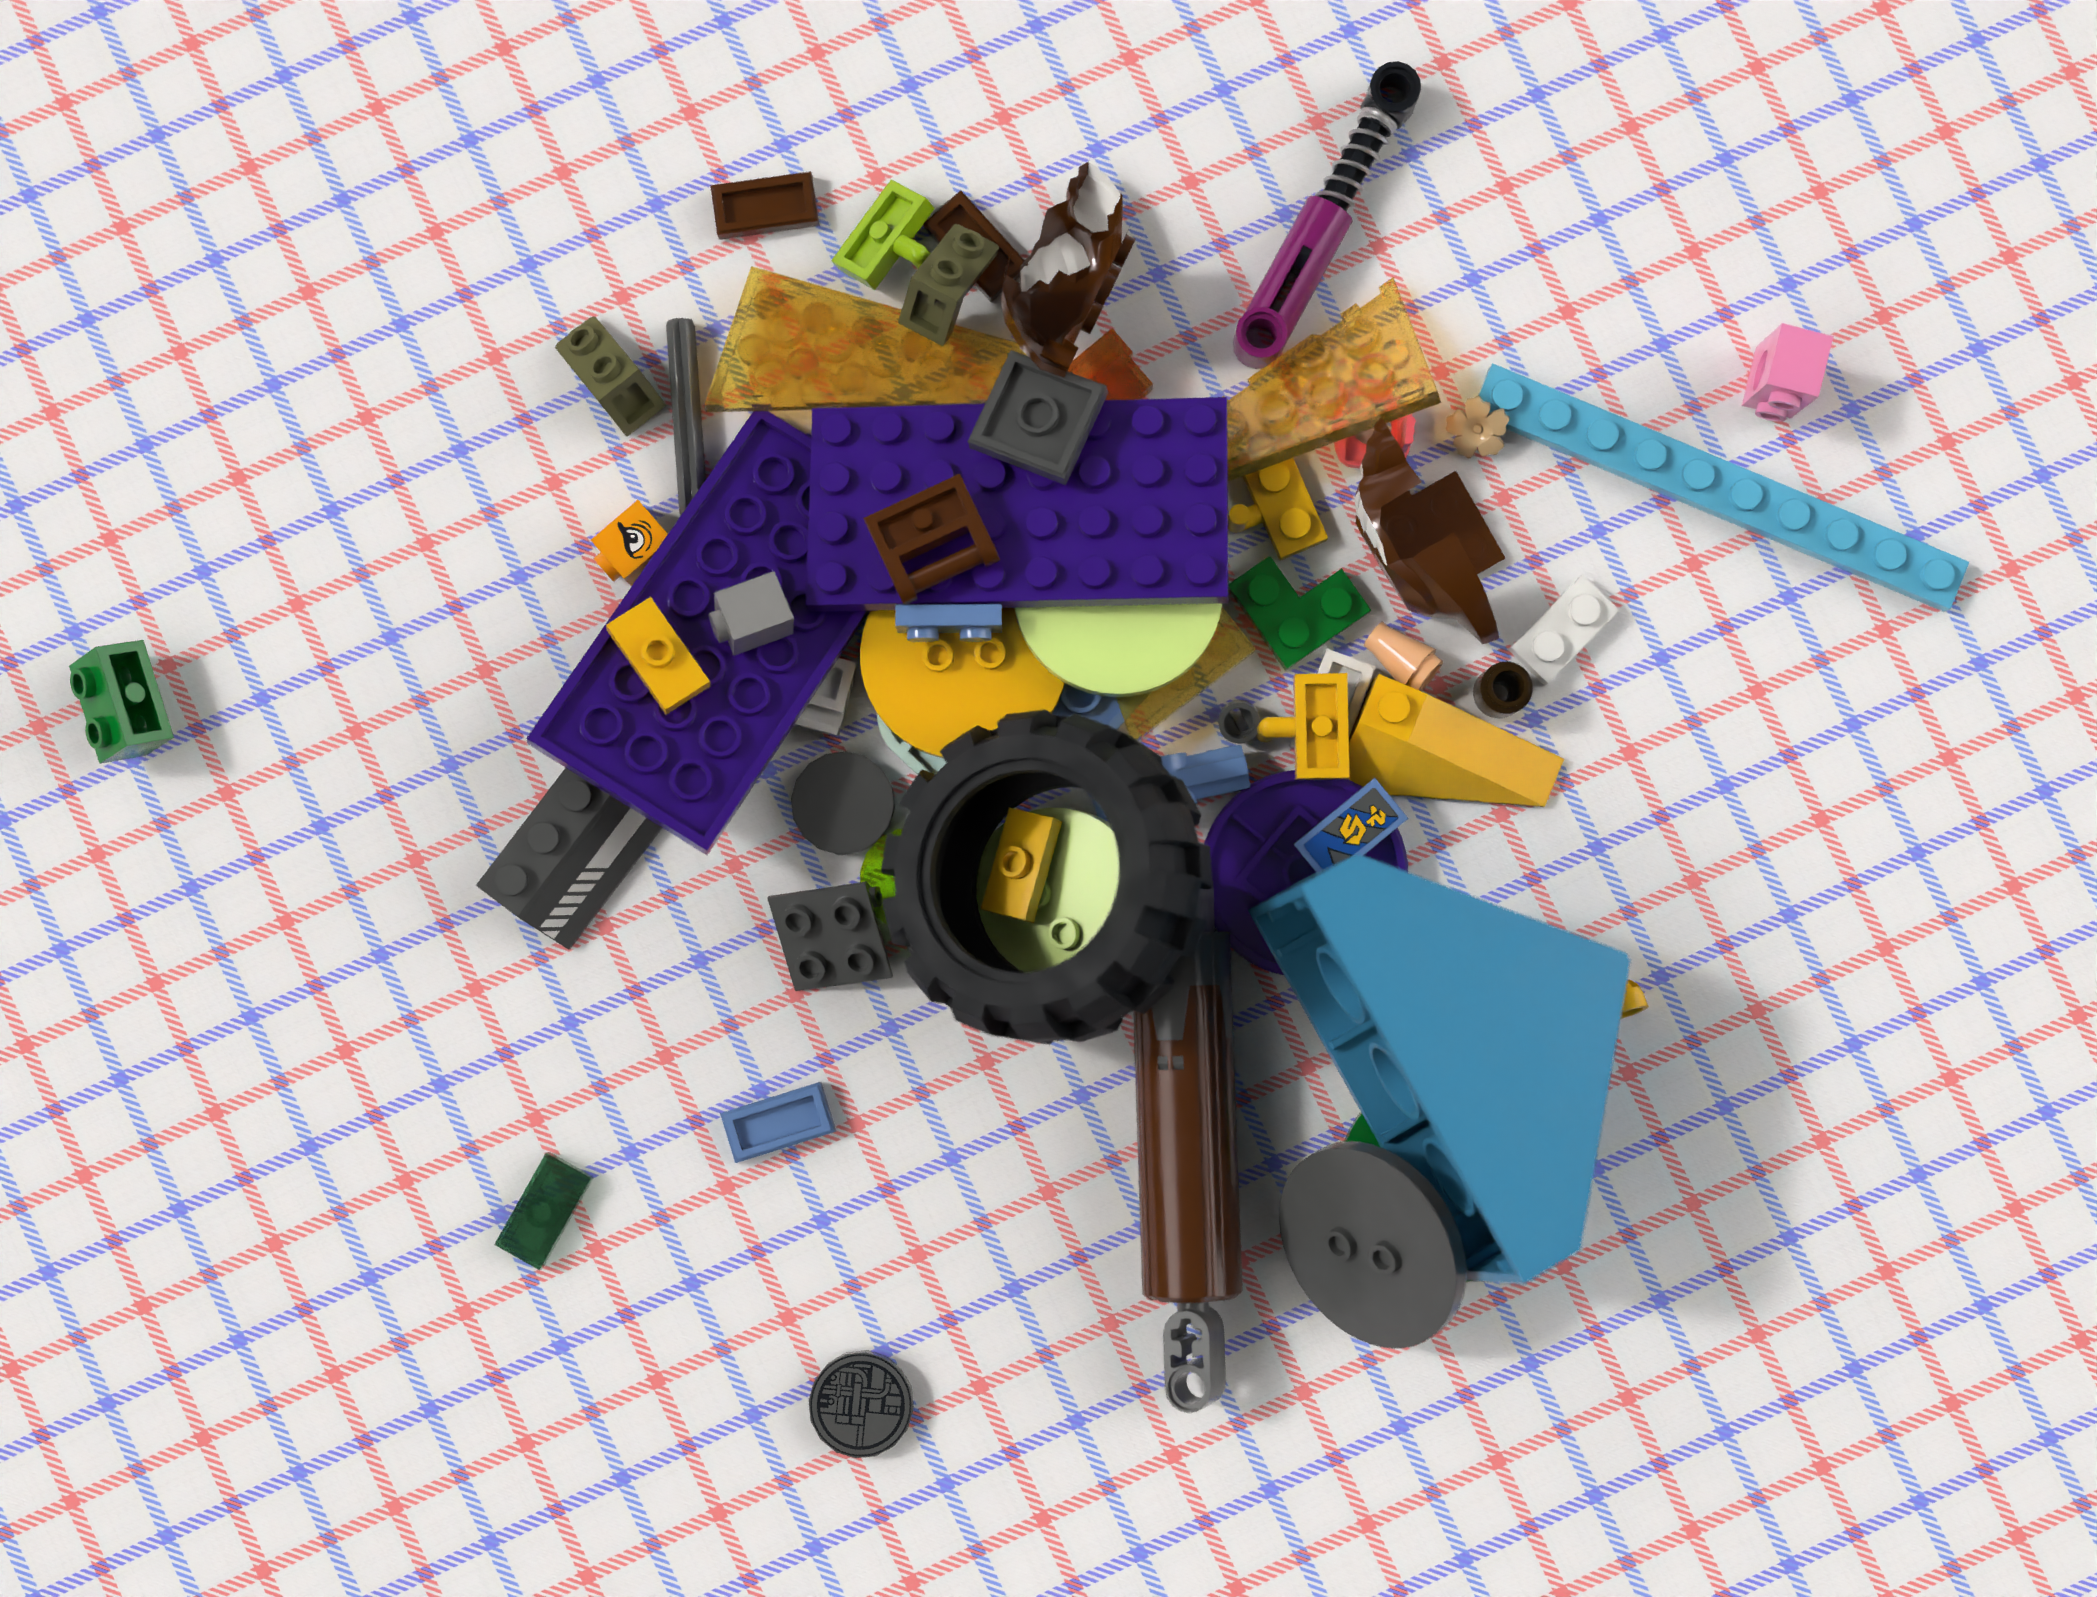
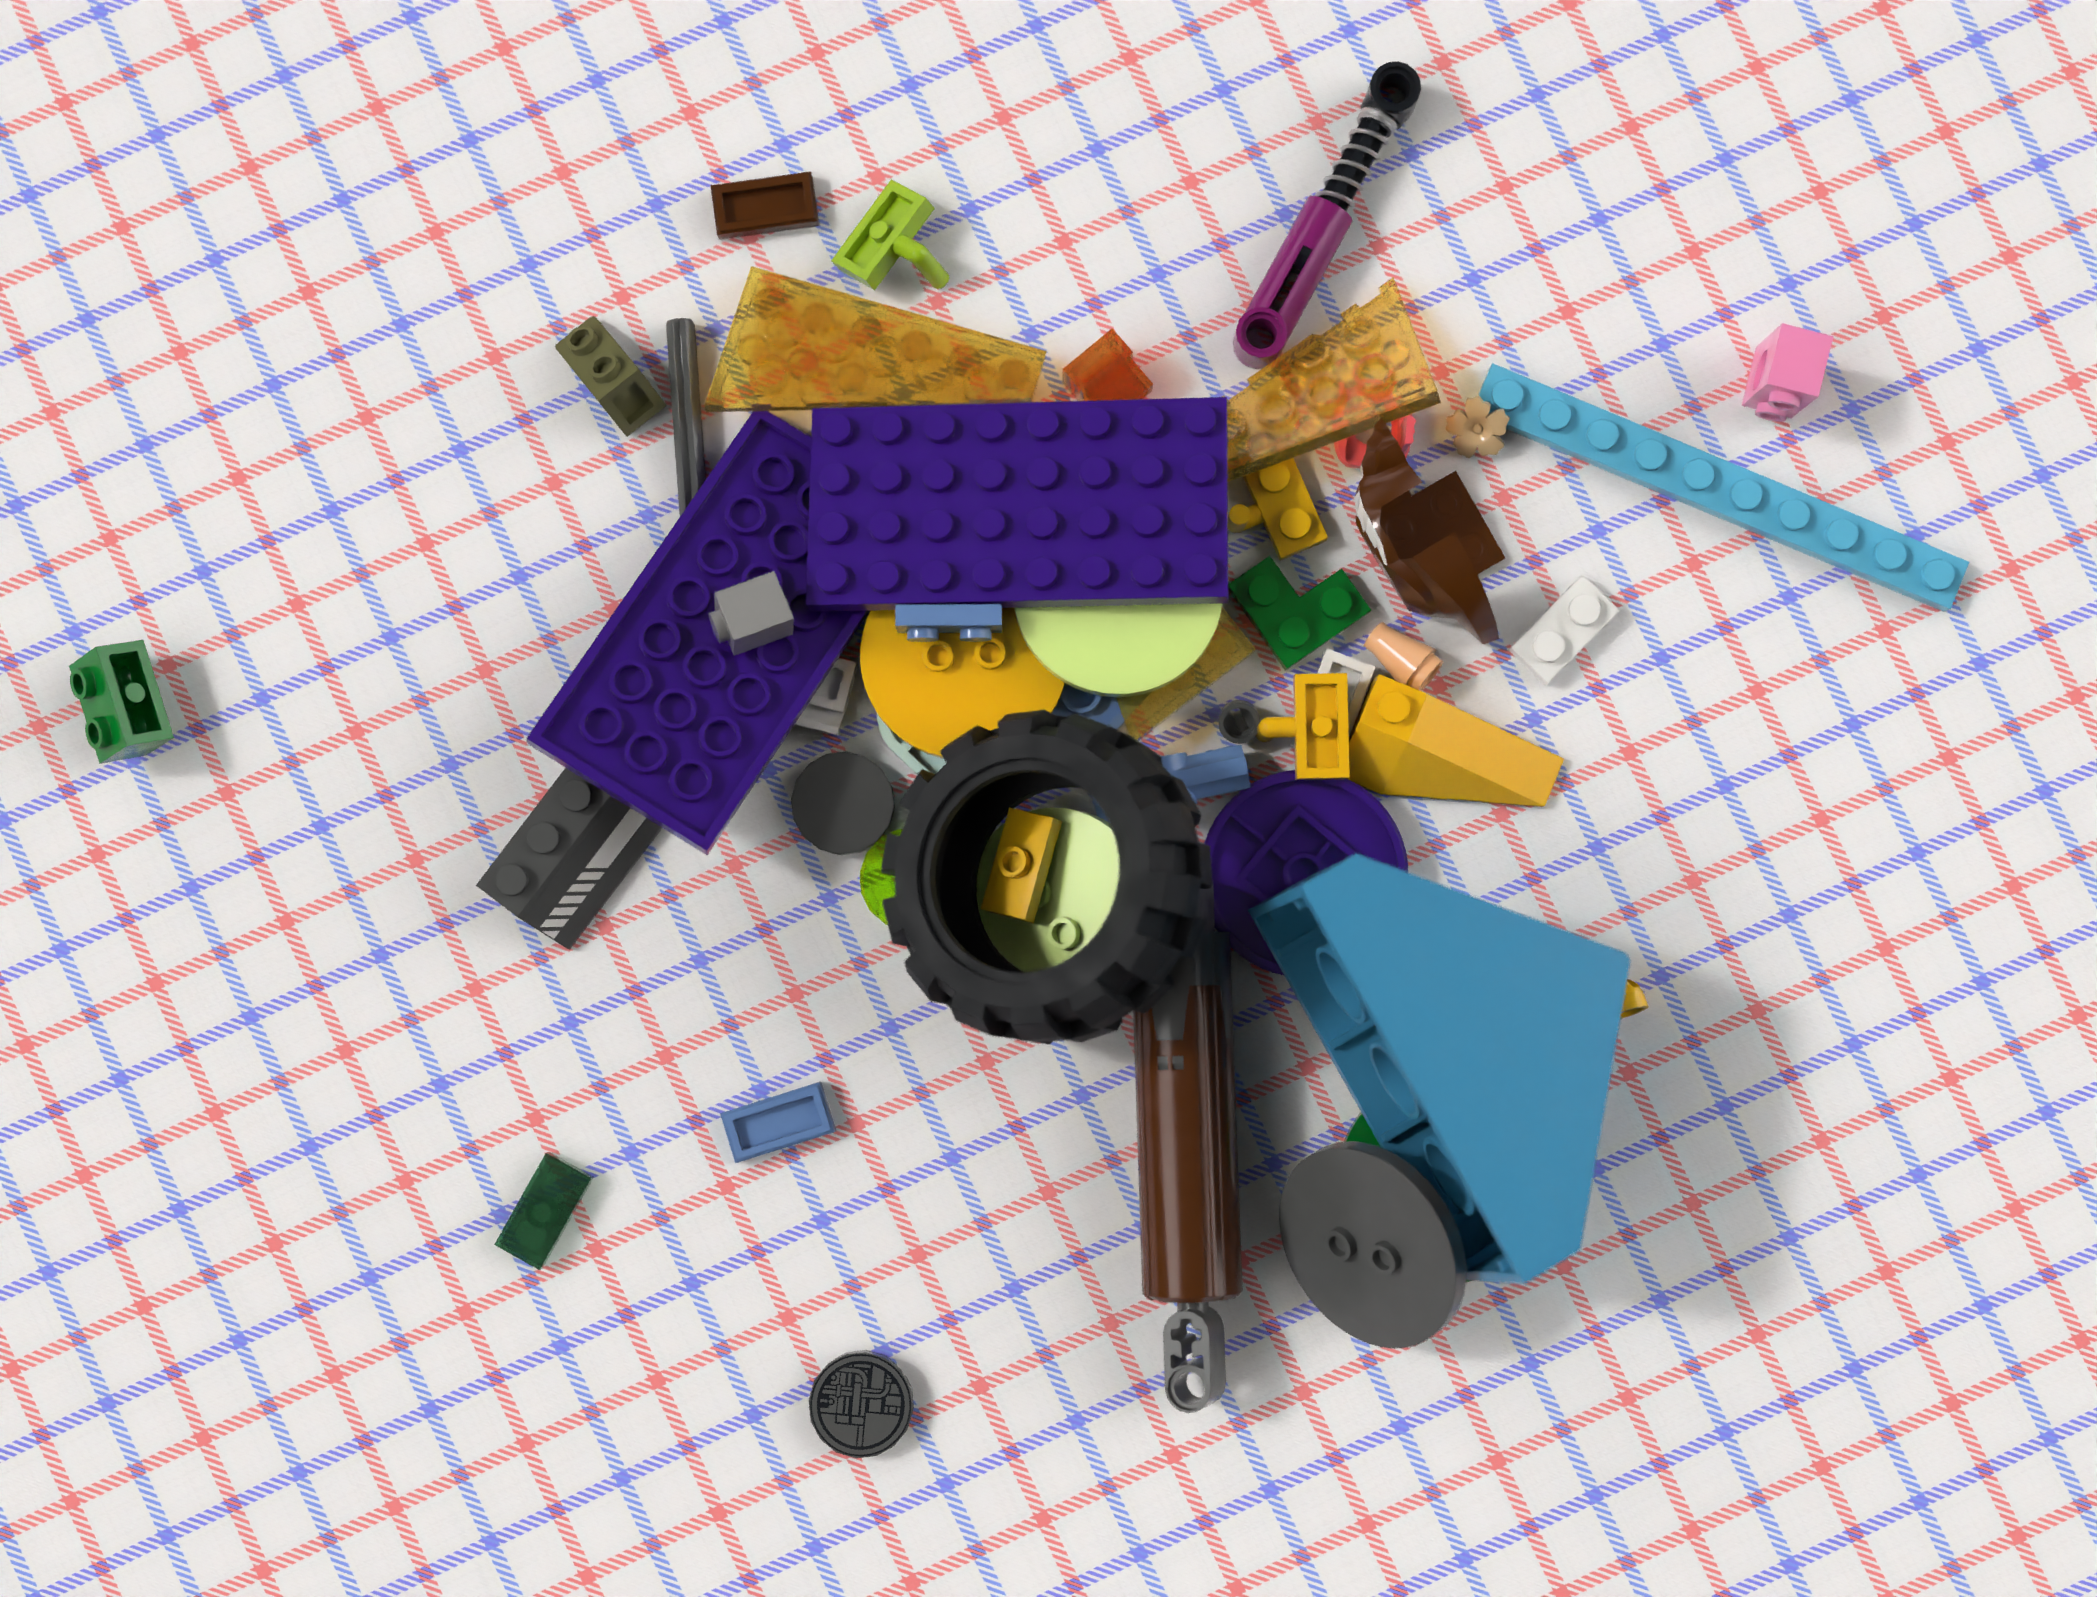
(628, 543): light orange brick -> none
(658, 655): yellow plate -> none
(831, 935): dark grey hinge -> none
(924, 524): reddish brown plate -> none
(943, 282): olive bracket -> none
(963, 212): reddish brown tile -> none
(1037, 418): dark grey plate -> none
(1068, 272): reddish brown animal -> none
(1352, 827): tile -> none
(1514, 679): dark brown brick -> none

